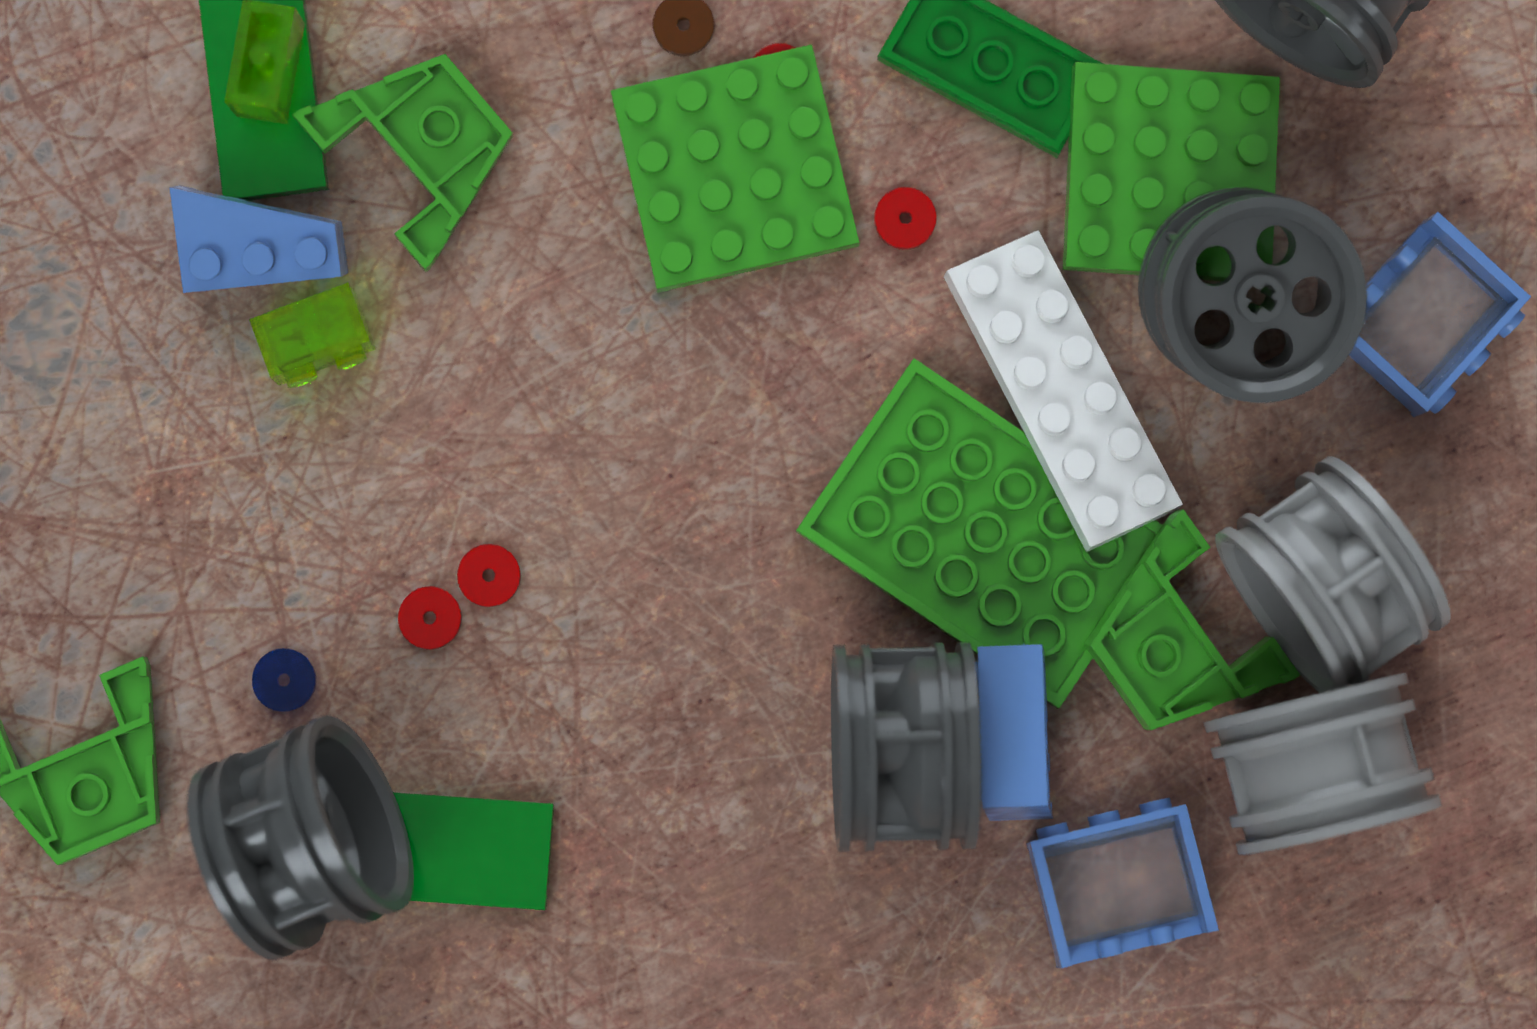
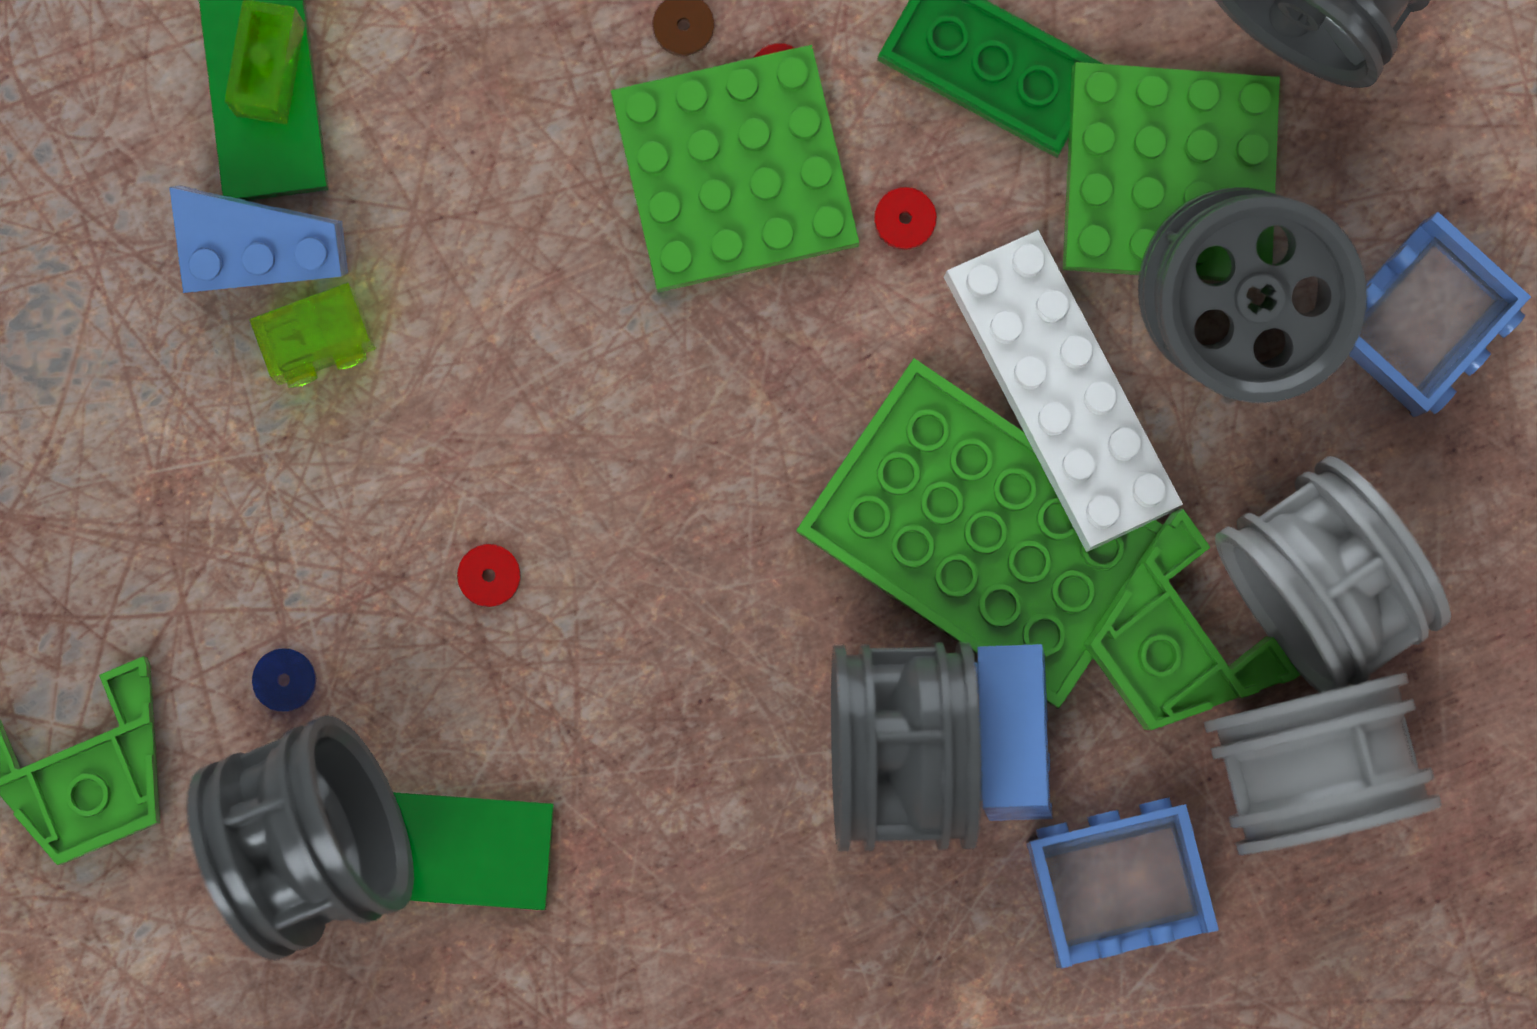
(412, 615): red wheel -> none
(436, 130): bright green wing -> none

